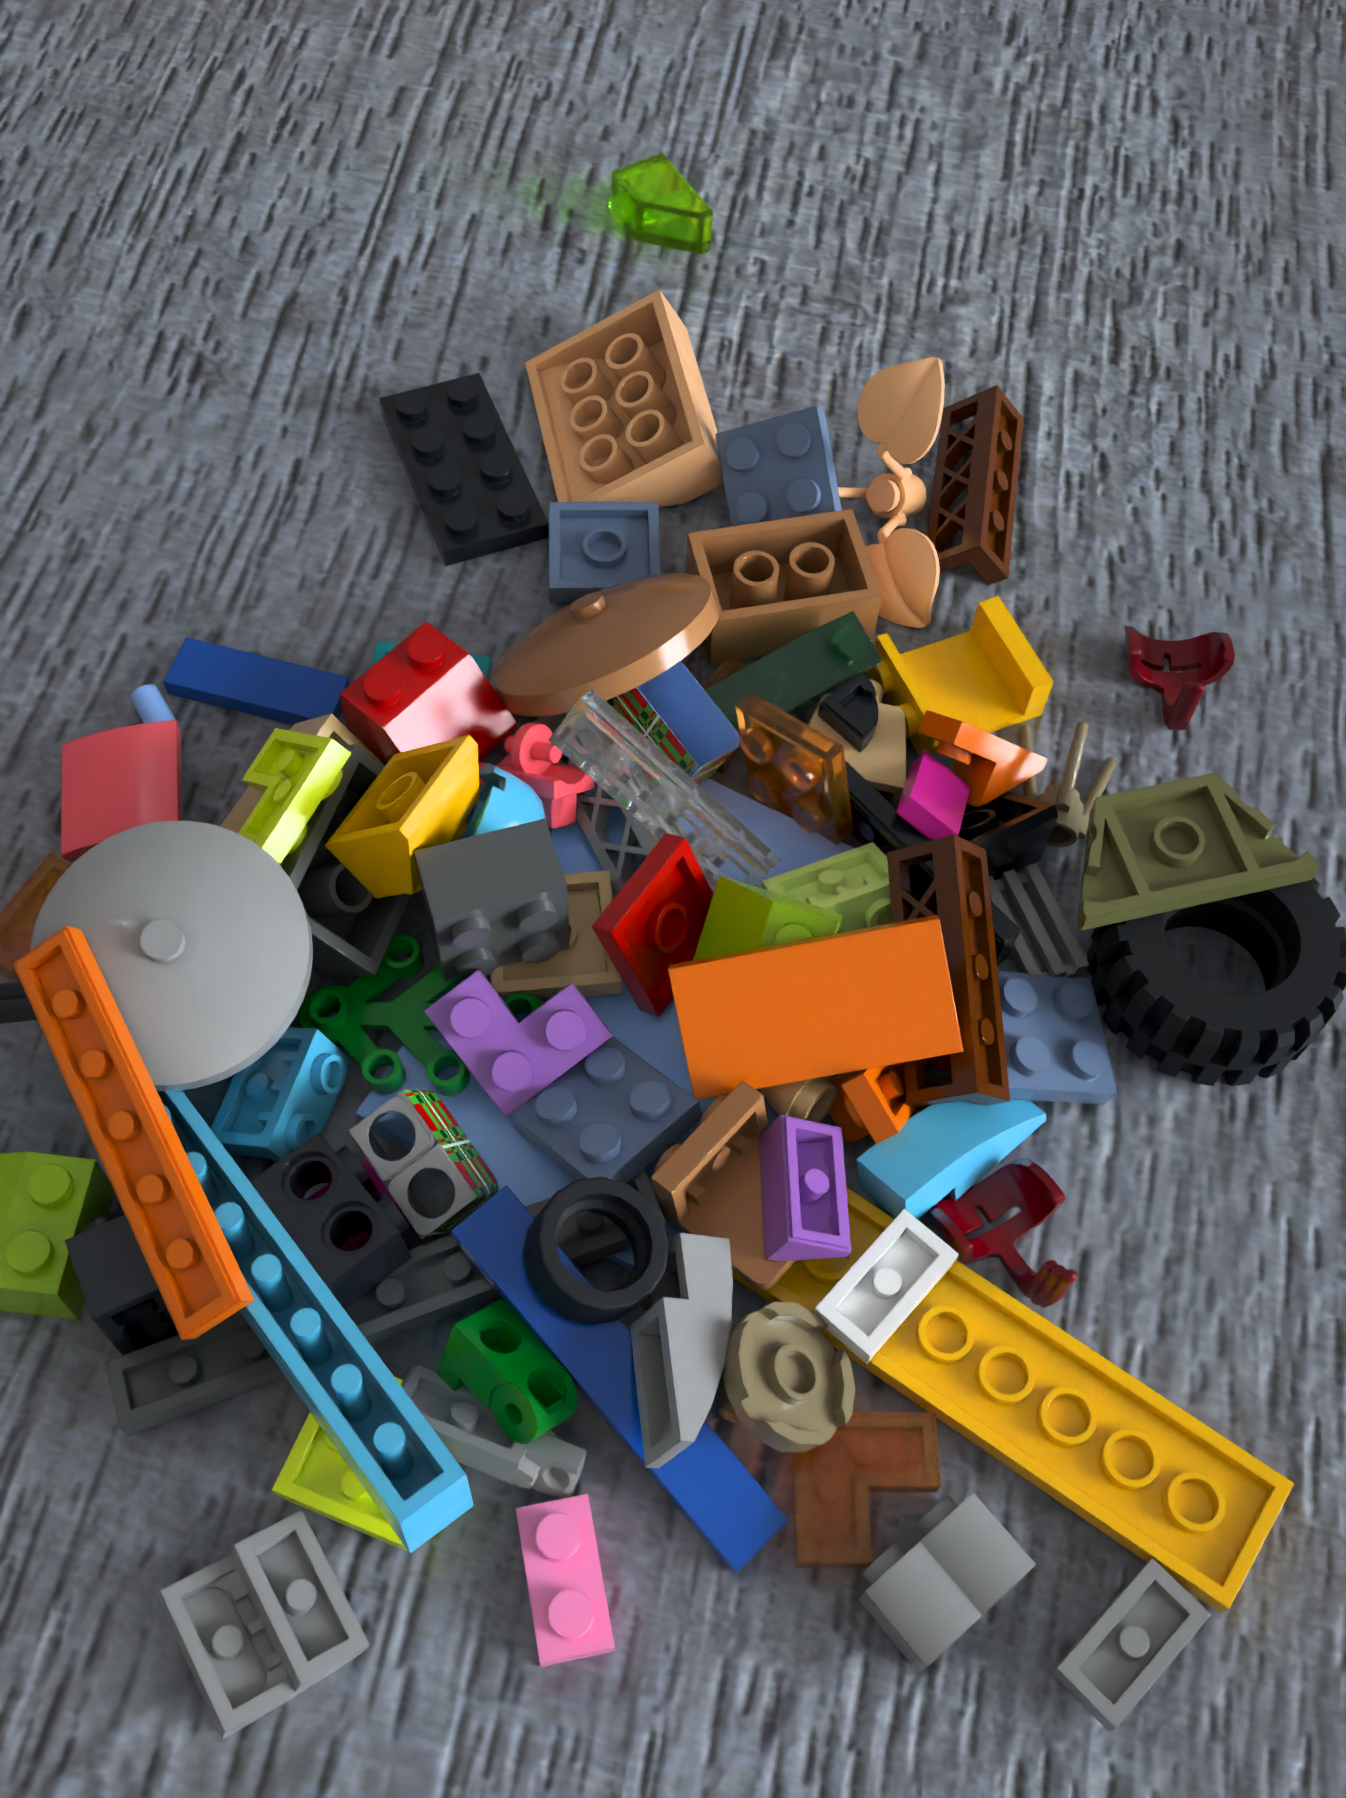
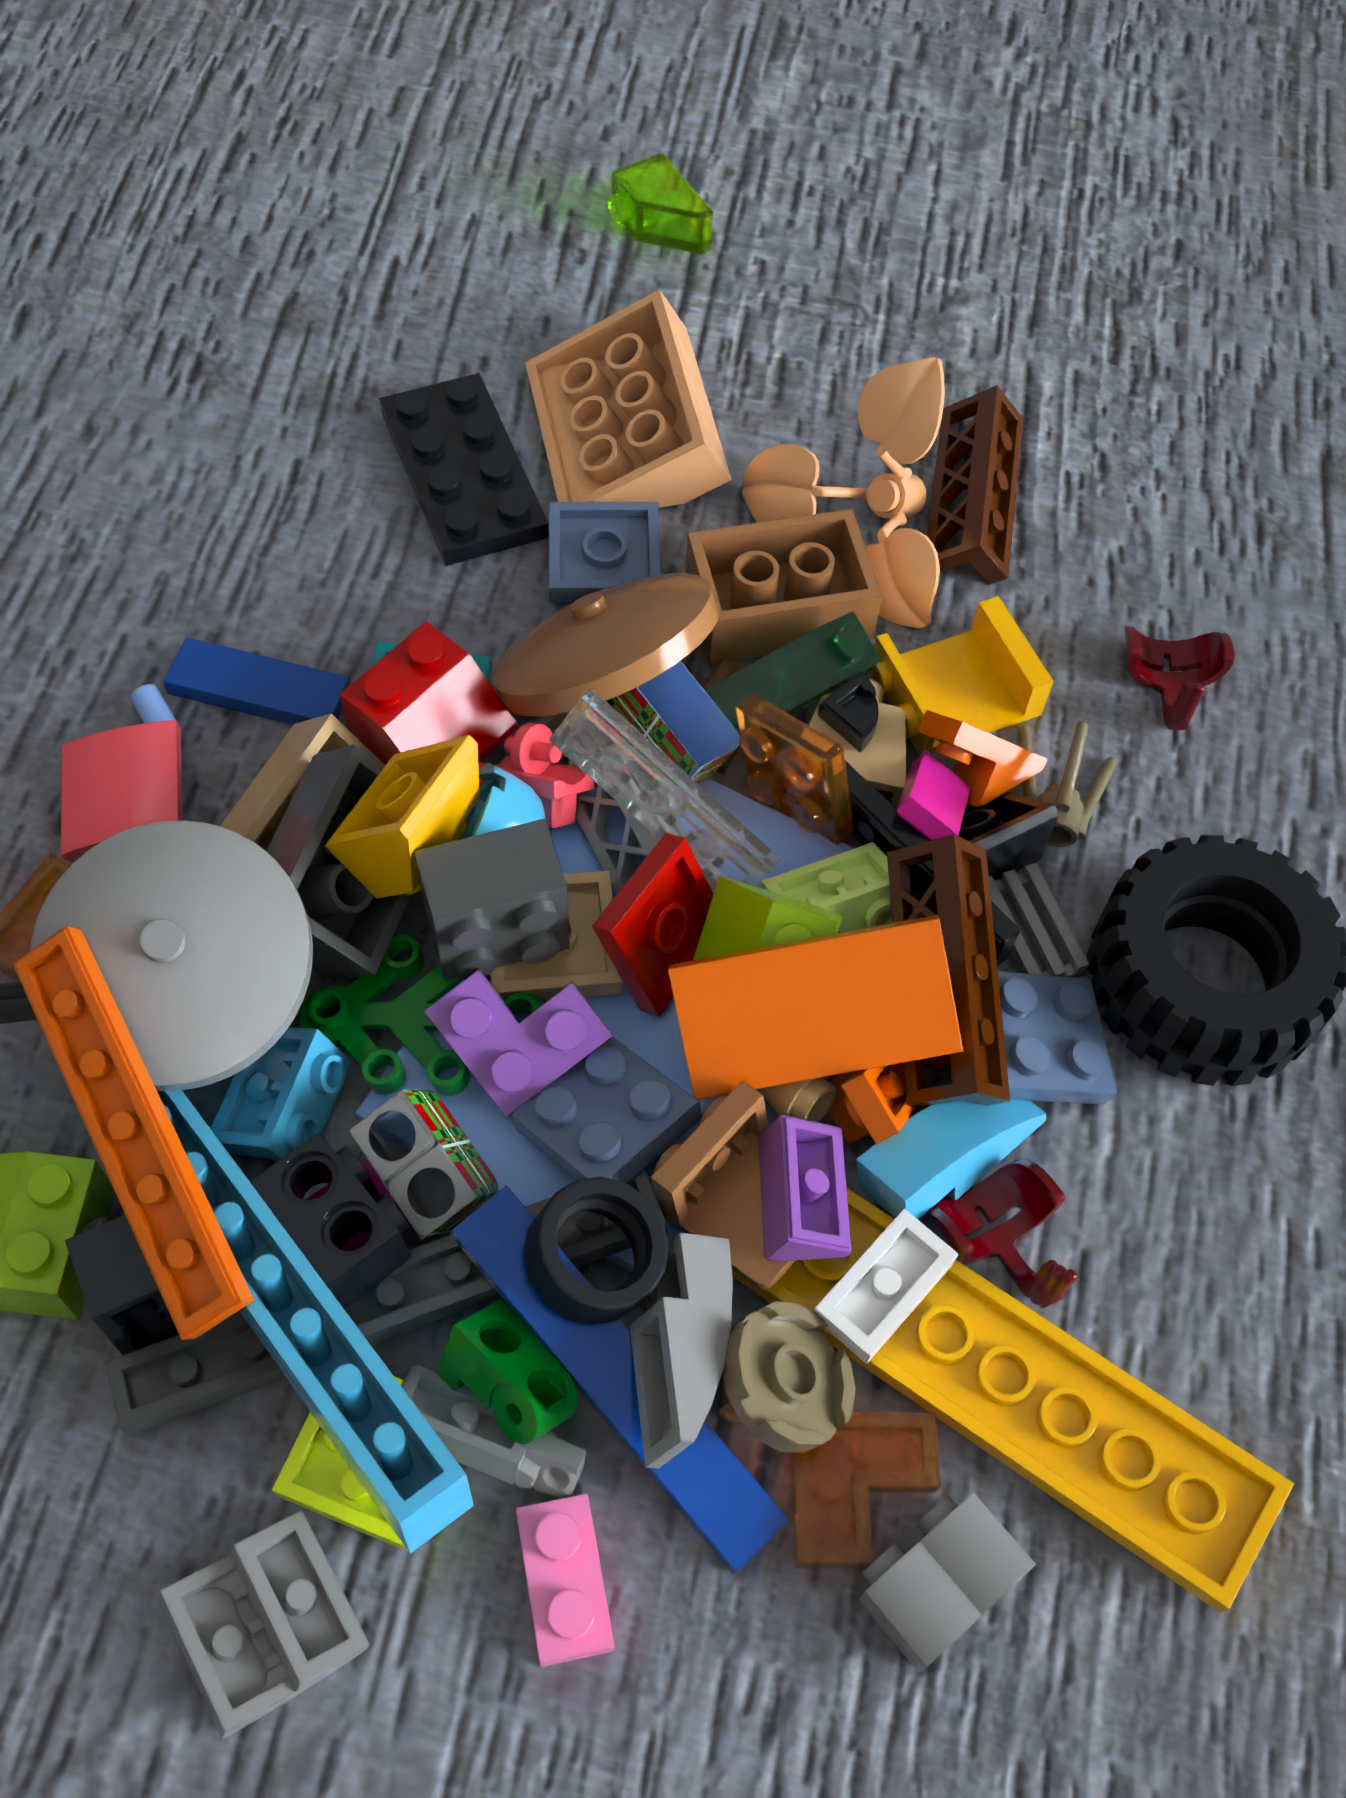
(294, 777): neon yellow plate -> none
(779, 468): sand blue plate -> none
(1130, 1644): light grey plate -> none
(1179, 850): olive wing -> none

